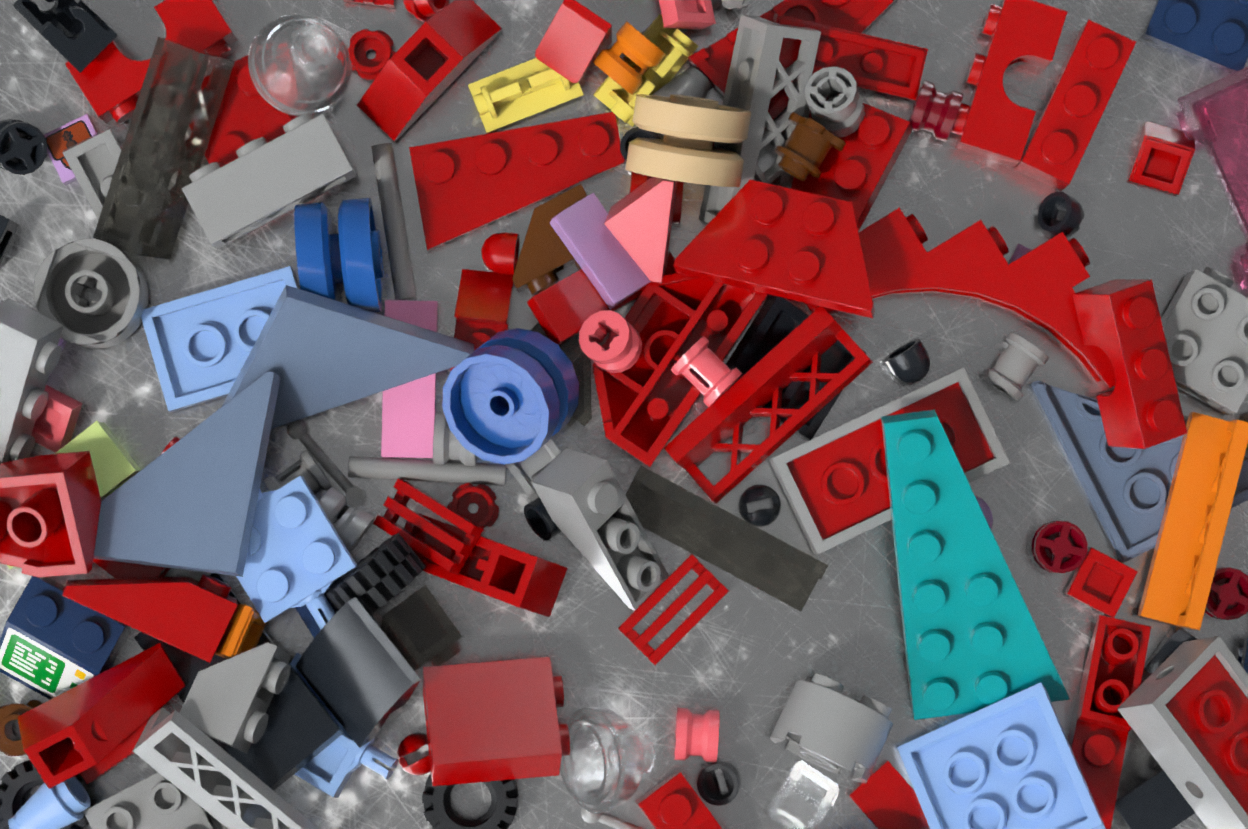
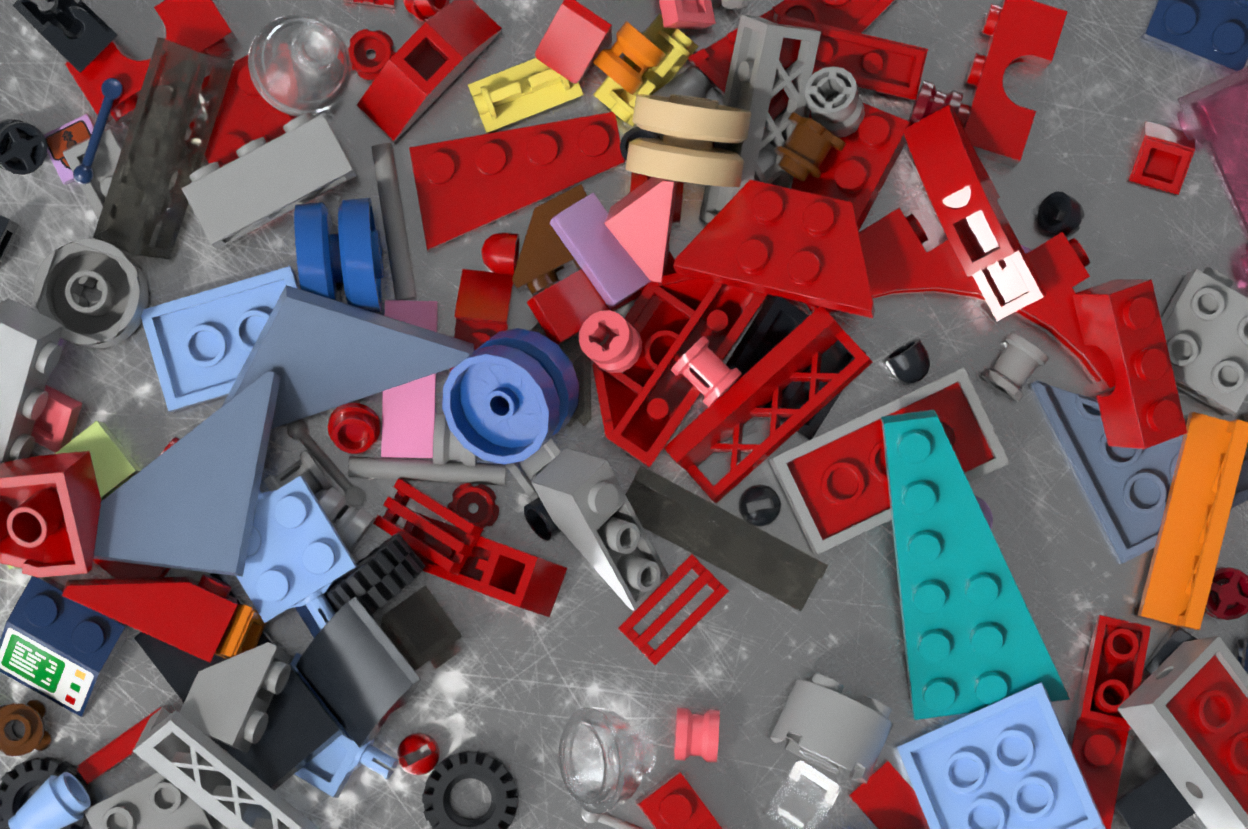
(97, 715): red slope -> none
(112, 90): none -> dark blue hinge
(353, 427): none -> red plate
(494, 721): red brick -> none
(709, 786): black hinge -> none
(971, 214): none -> red slope
(1068, 548): dark red wheel -> none
(1075, 105): red arch -> none
(1101, 582): red plate -> none

